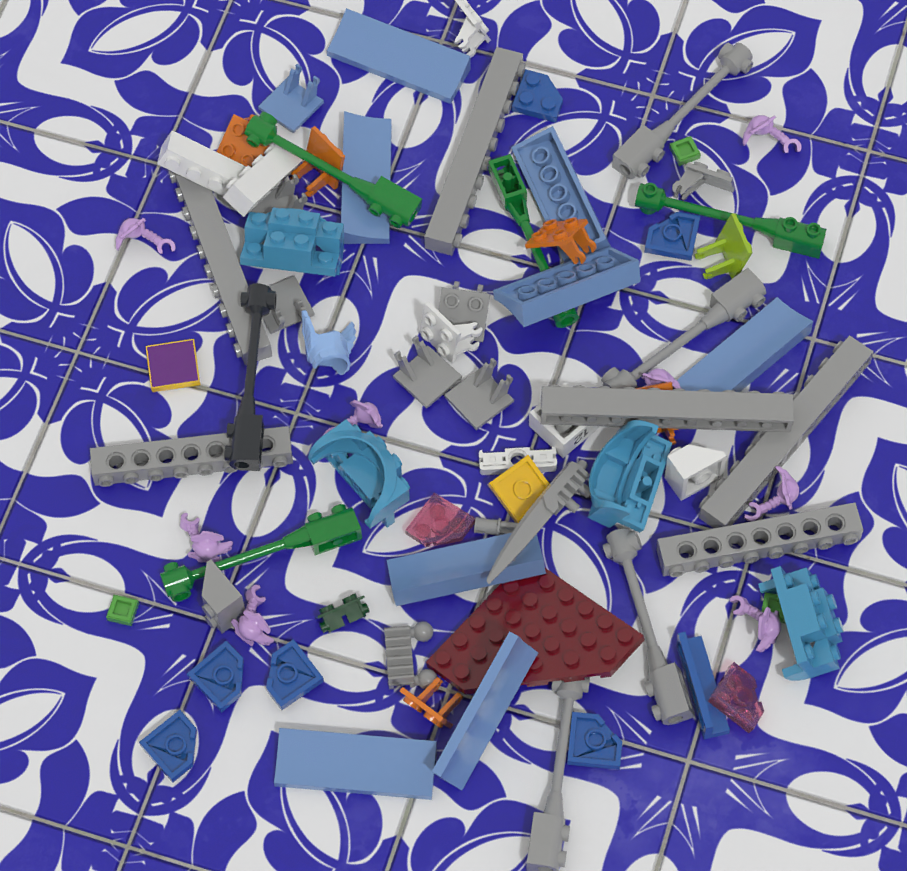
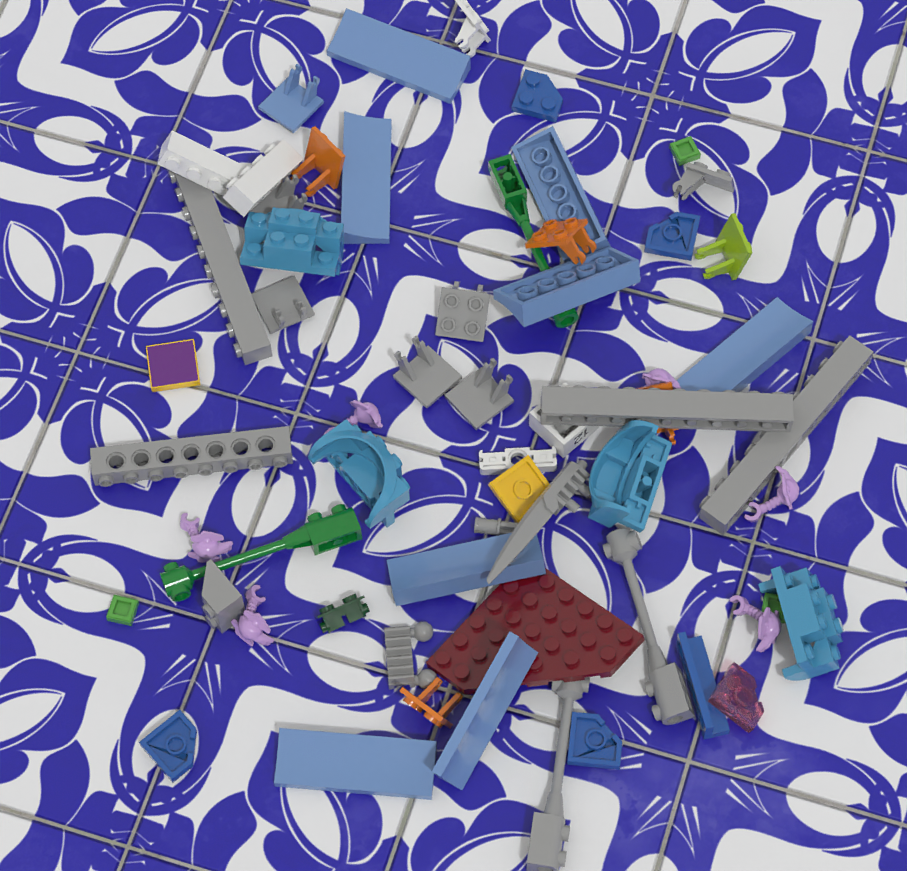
(135, 228): lavender piece -> none
(220, 676): blue plate -> none
(235, 145): orange plate -> none
(248, 428): black bar -> none
(291, 675): blue plate -> none
(328, 348): light blue helmet -> none
(381, 197): green bar -> none
(440, 523): clear pink plate -> none
(444, 336): white plate -> none
(474, 152): light grey brick -> none
(648, 144): light grey bar -> none
(693, 469): white slope -> none
(725, 303): light grey bar -> none
(763, 125): lavender piece -> none
(786, 232): green bar -> none
(793, 525): light grey brick -> none

